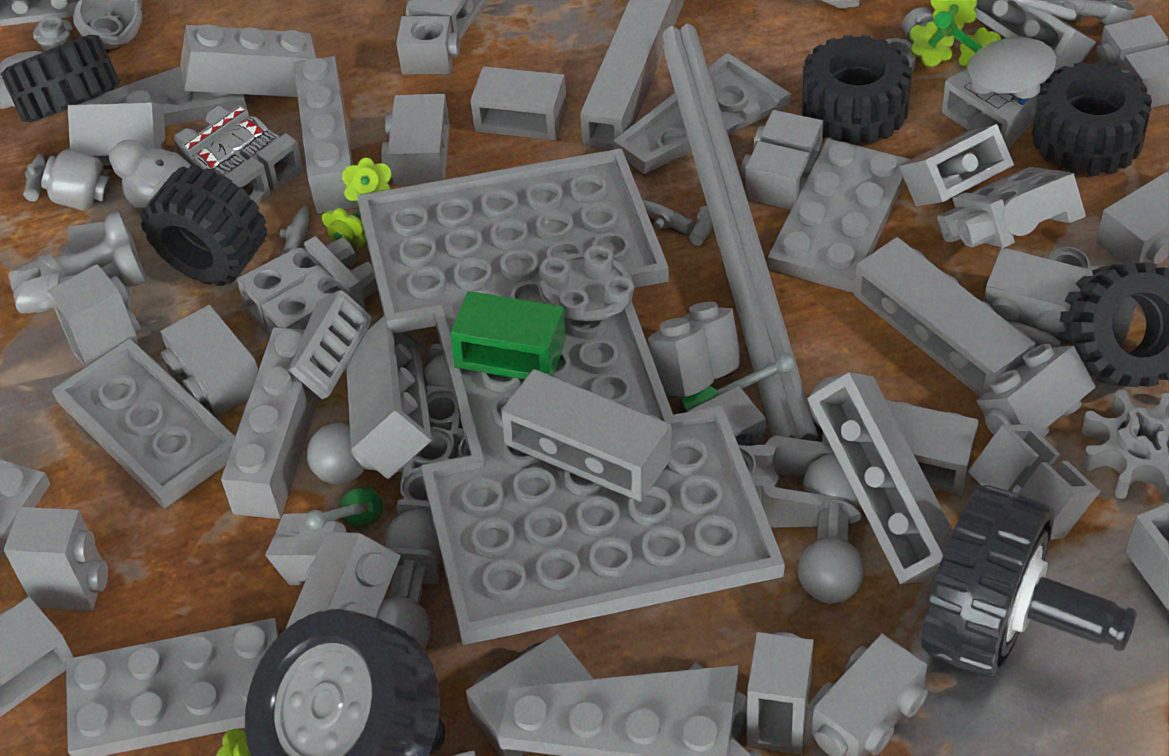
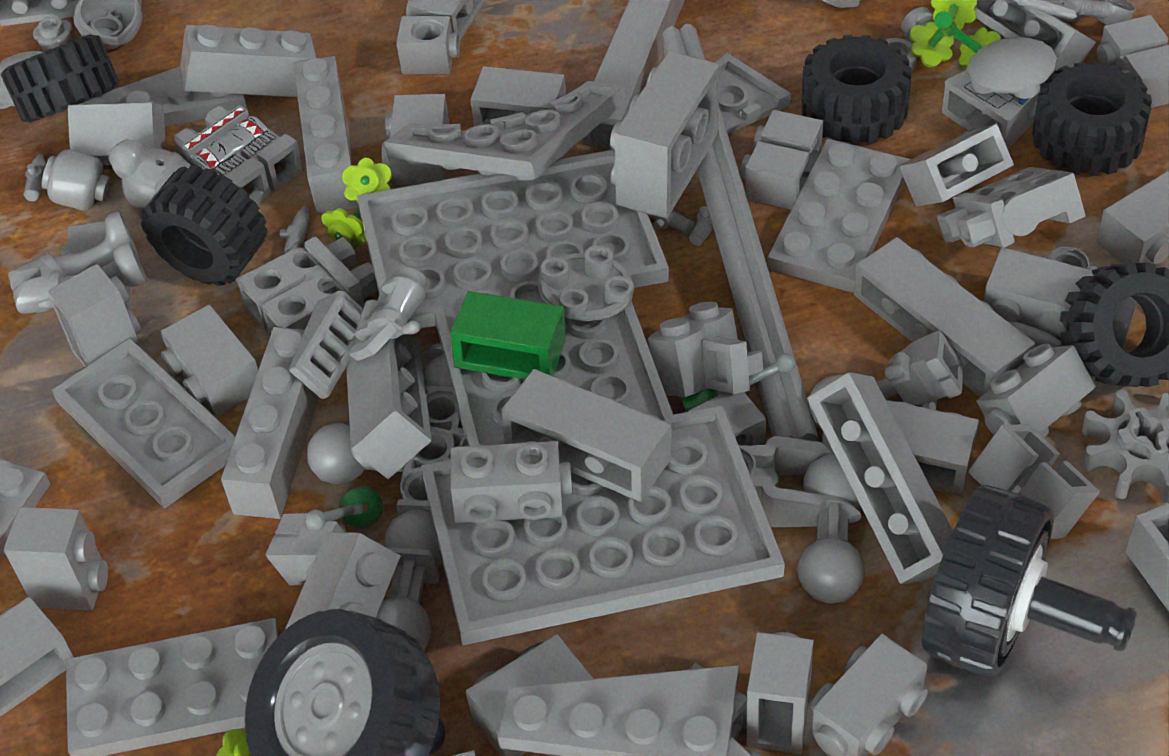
(390, 314): none -> light grey piece
(508, 481): none -> light grey brick
(514, 142): none -> light grey plate
(665, 134): none -> light grey brick
(729, 364): none -> light grey tile
(924, 372): none -> light grey piece

